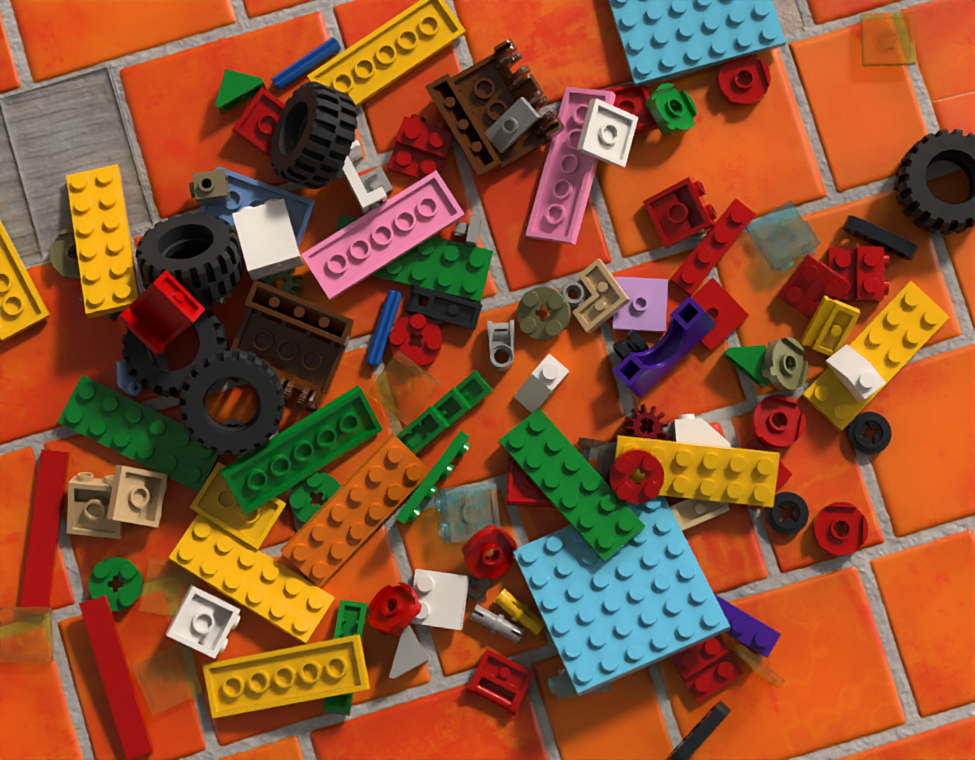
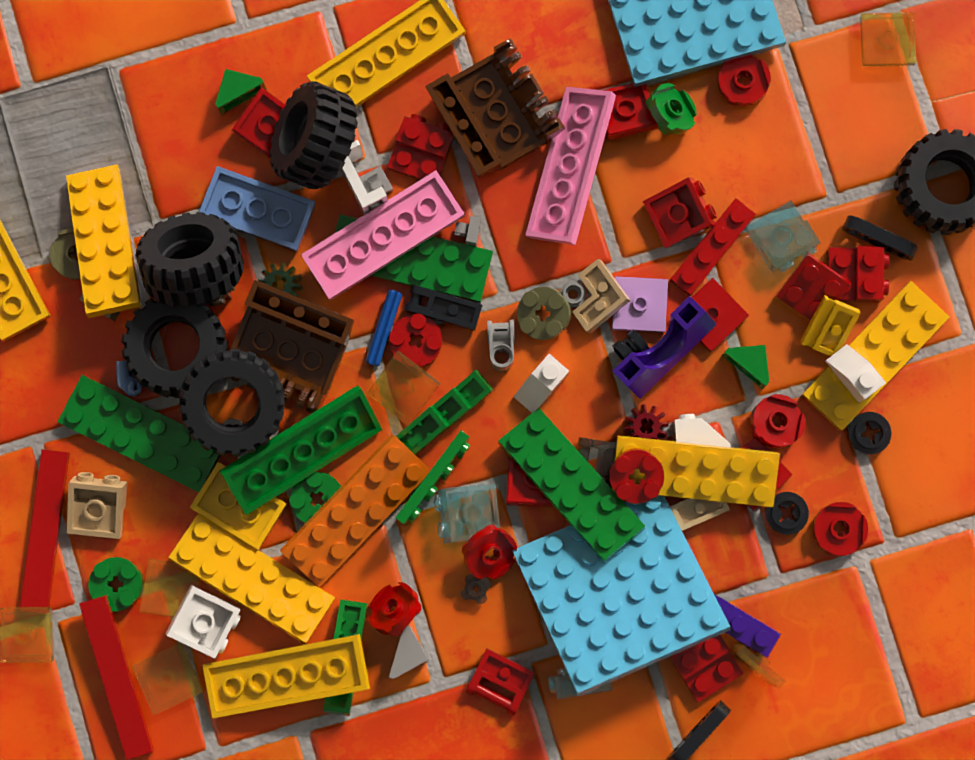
(137, 496): tan plate -> none
(161, 312): red panel -> none
(210, 187): dark tan brick -> none
(267, 239): white panel -> none
(306, 63): blue axle -> none
(441, 598): white plate -> none
(497, 624): light grey pin -> none
(512, 124): light grey plate -> none
(519, 612): yellow pin -> none
(607, 133): white plate -> none
(781, 354): olive plate -> none

